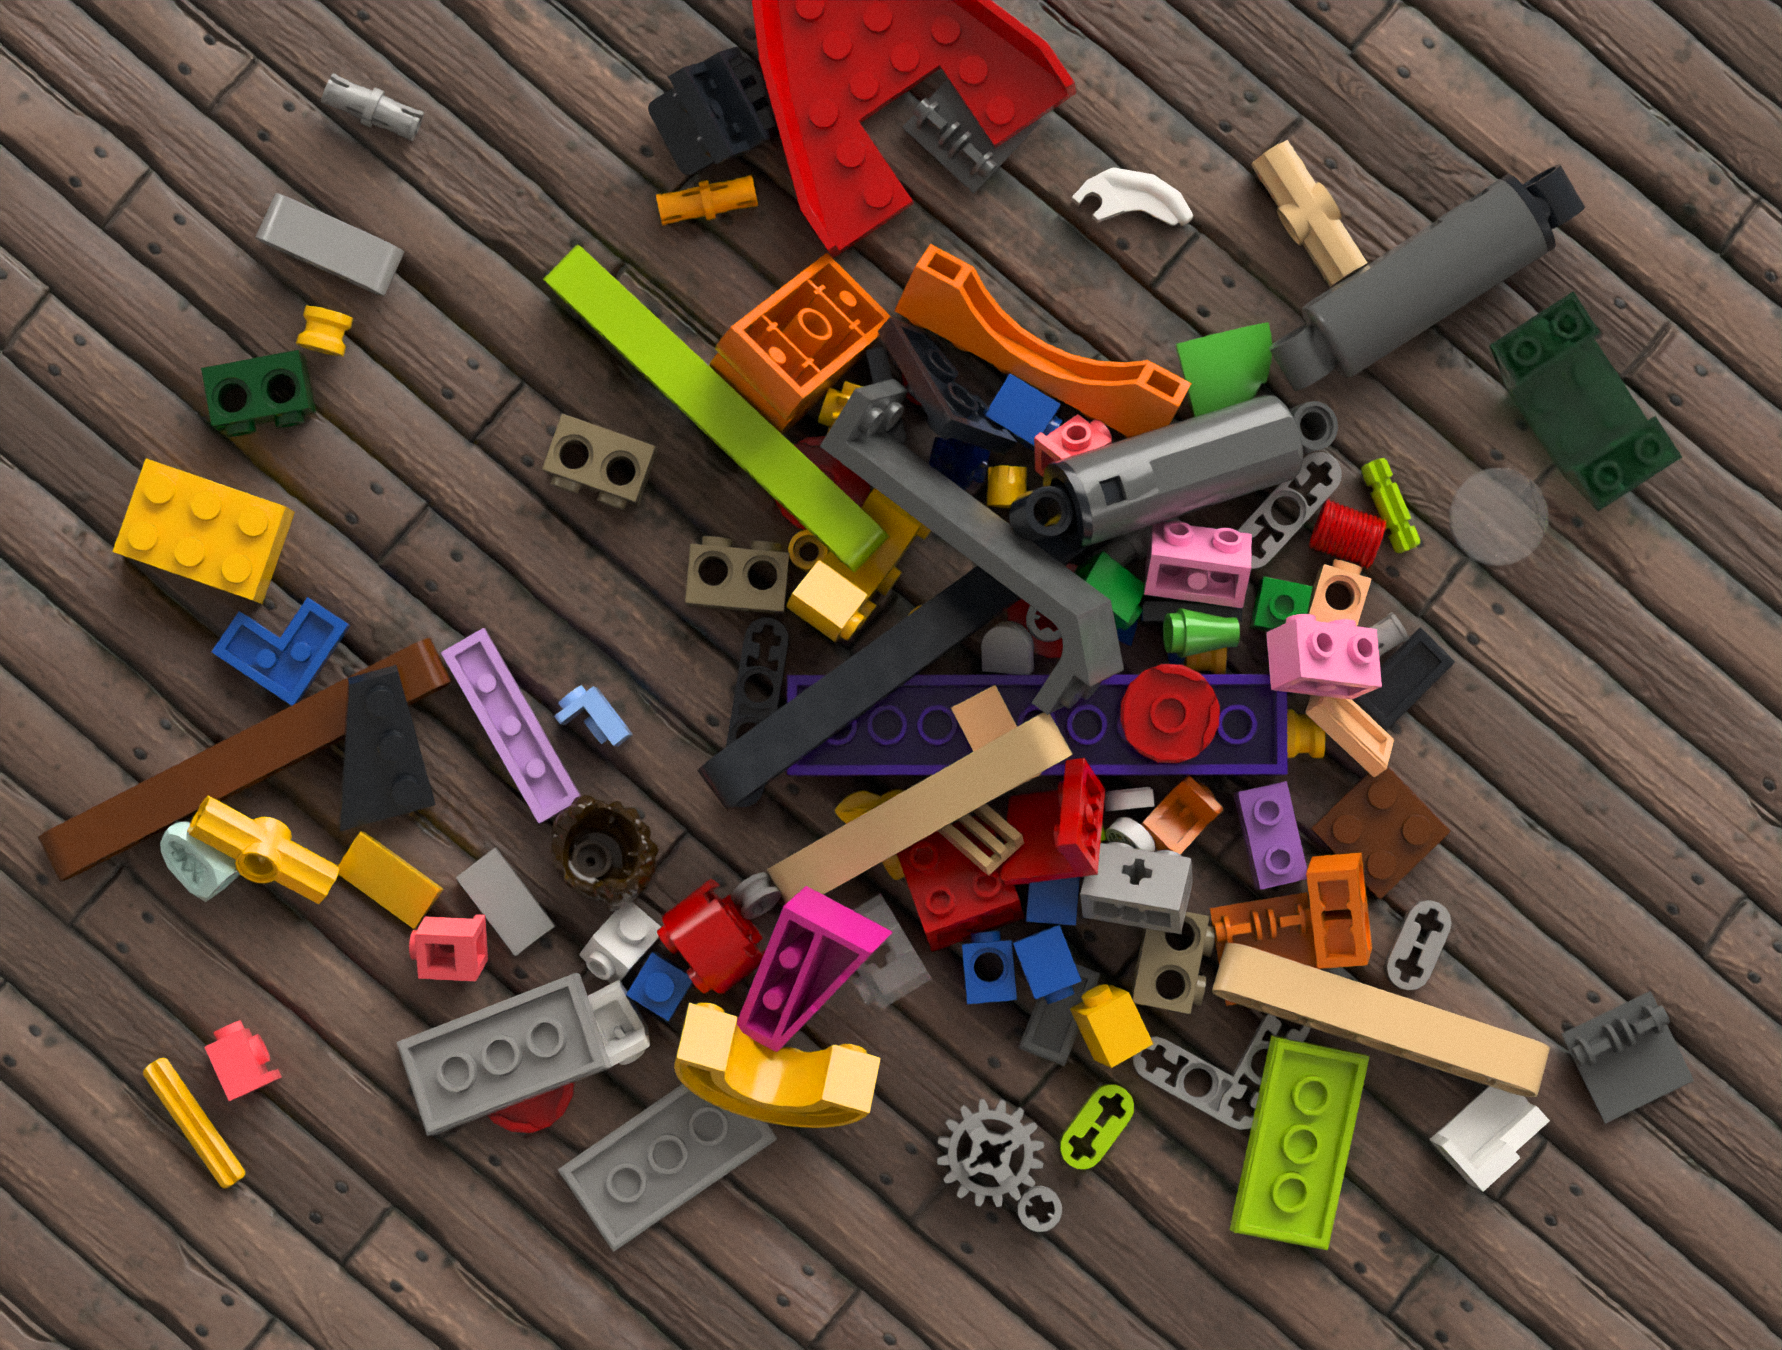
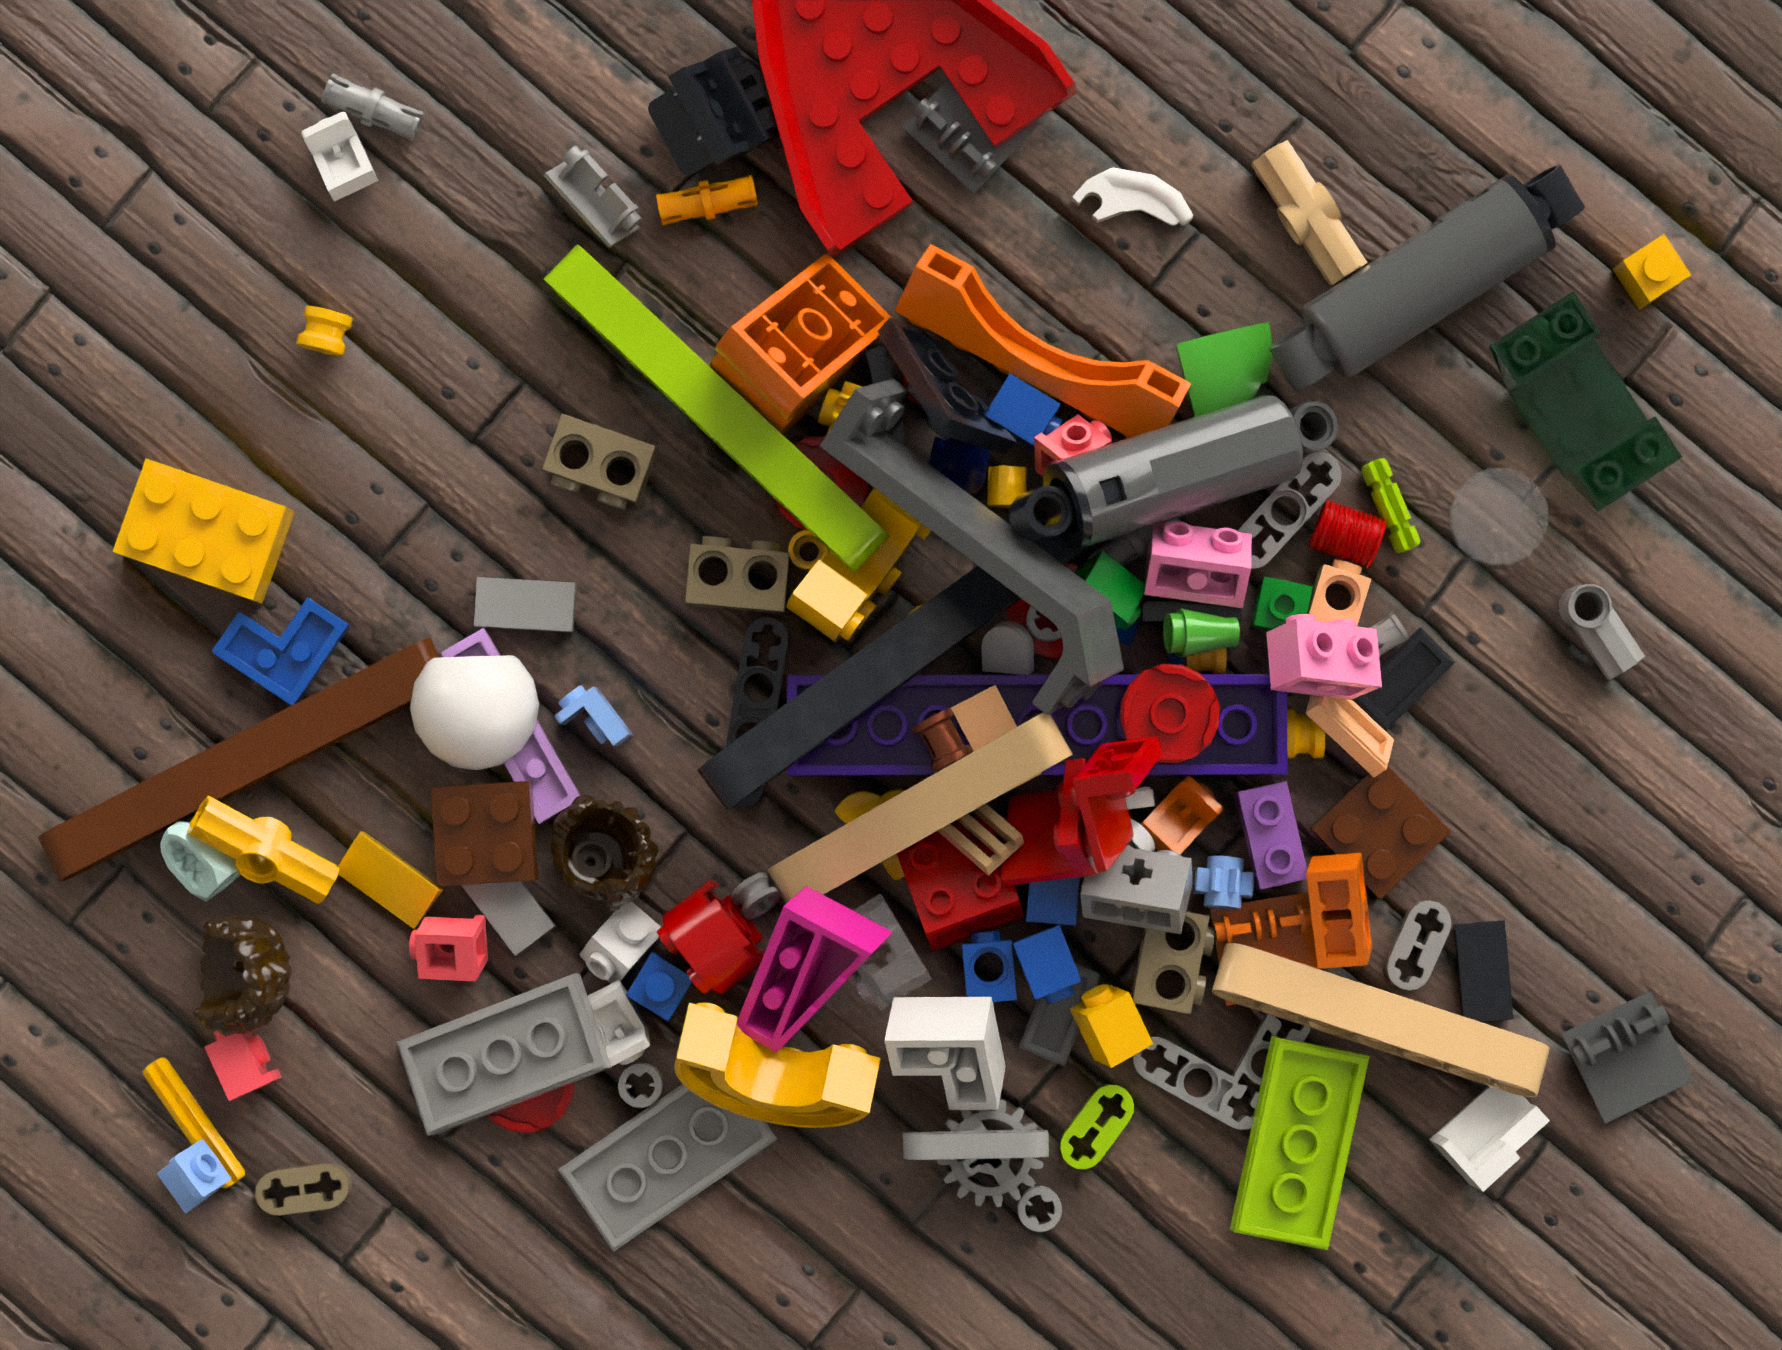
(194, 1175): none -> light blue bracket
(243, 975): none -> dark brown hair
(258, 379): dark green brick -> none
(306, 1200): none -> dark tan beam
(329, 244): light grey beam -> none
(339, 156): none -> white bracket
(381, 753): black wing -> none
(474, 709): none -> white cylinder
(484, 833): none -> reddish brown plate
(525, 604): none -> light grey tile
(605, 211): none -> light grey hinge
(641, 1100): none -> light grey bush
(941, 739): none -> copper bush
(951, 1040): none -> white brick
(975, 1144): none -> light grey beam
(1101, 792): none -> red bracket
(1224, 883): none -> light blue gear
(1483, 971): none -> black tile
(1603, 633): none -> light grey piece
(1651, 272): none -> yellow brick

